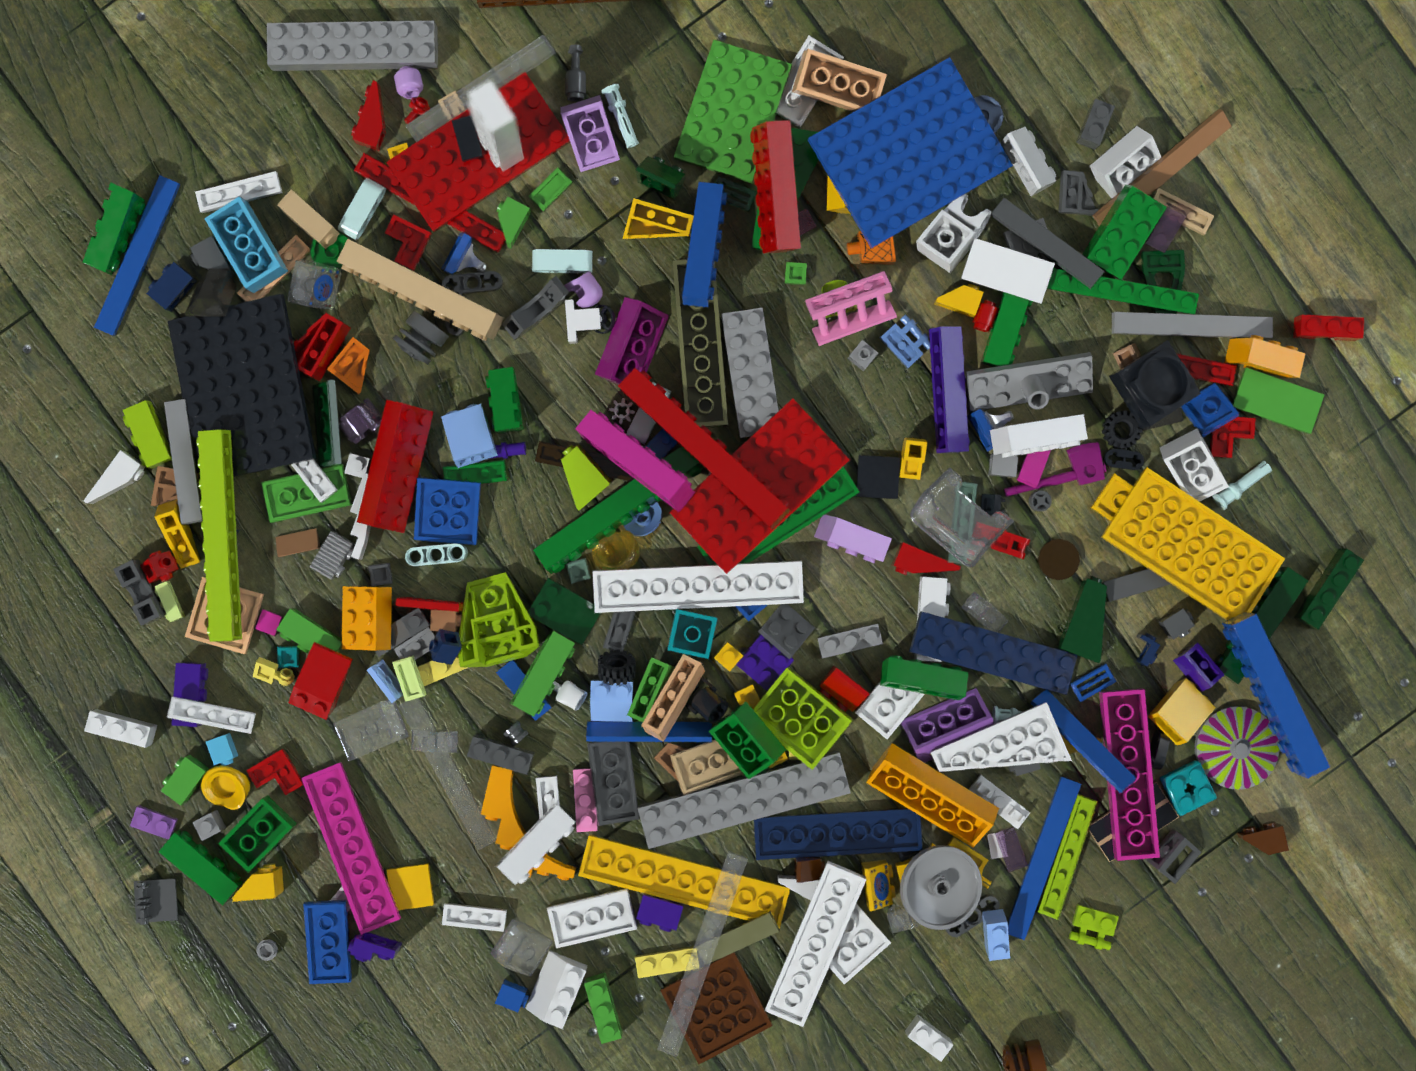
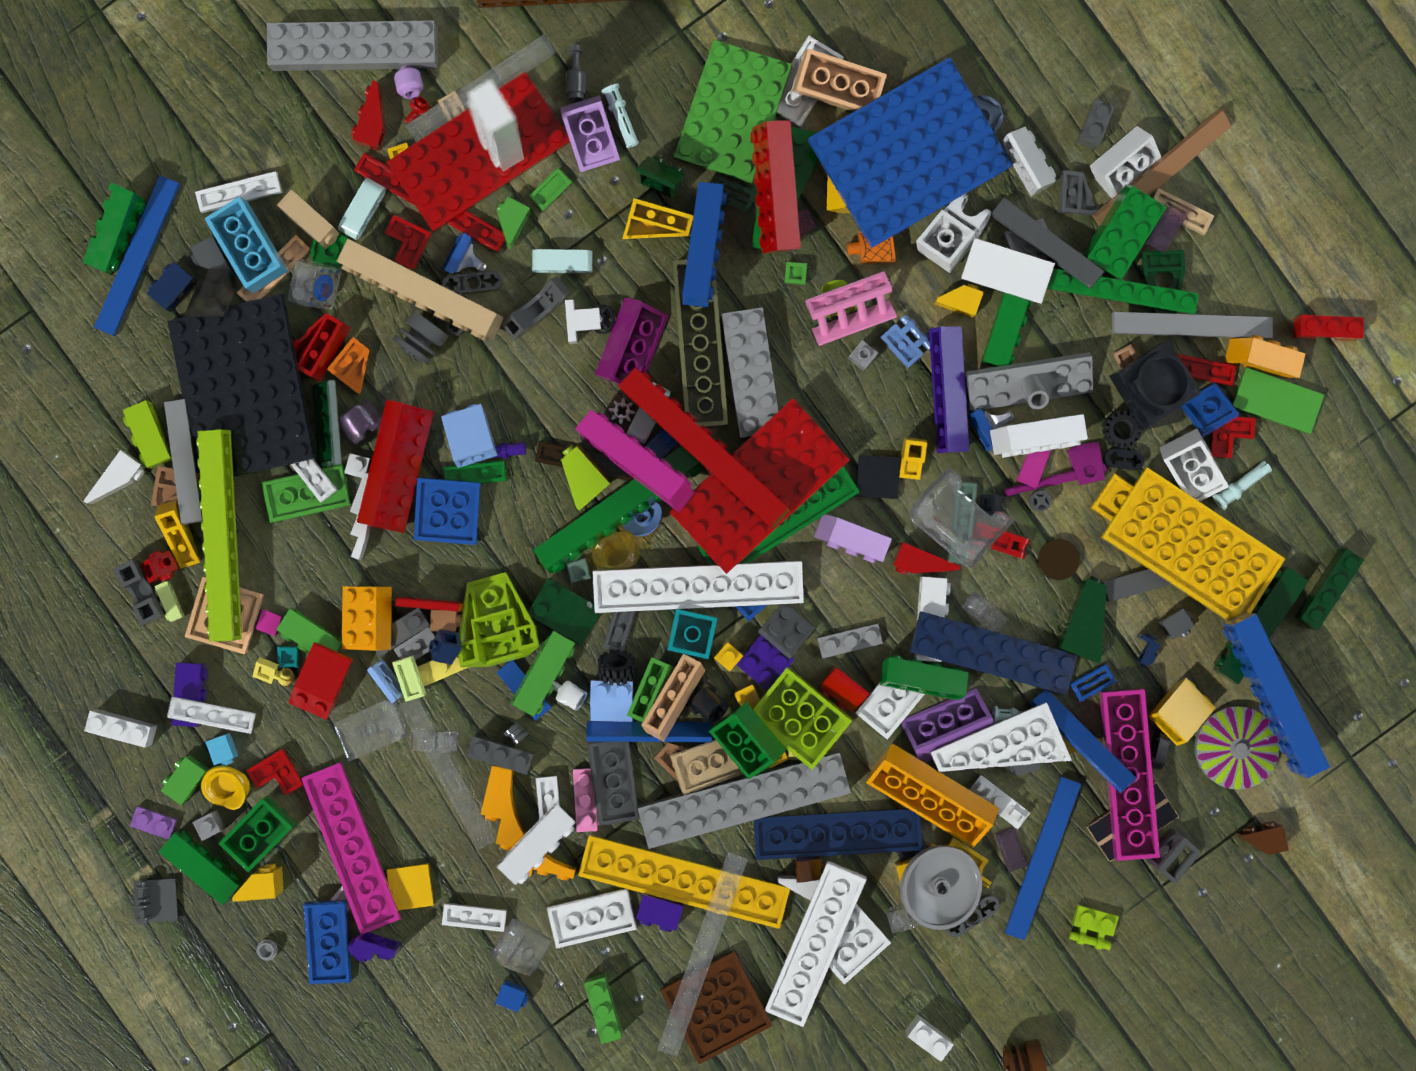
(297, 542): medium nougat slope -> none
(332, 556): light grey brick -> none
(380, 574): dark grey tile -> none
(426, 554): light aqua beam -> none
(467, 138): black tile -> none
(504, 400): green wedge -> none
(556, 989): white slope -> none
(586, 289): lavender helmet -> none
(662, 962): light yellow plate -> none
(745, 935): olive tile -> none
(877, 886): yellow slope -> none
(985, 316): red brick -> none
(995, 851): white sticker -> none
(996, 934): light blue brick -> none
(1003, 466): light grey panel -> none
(1068, 856): lime tile -> none
(1198, 667): dark purple brick -> none
(1200, 793): teal brick -> none

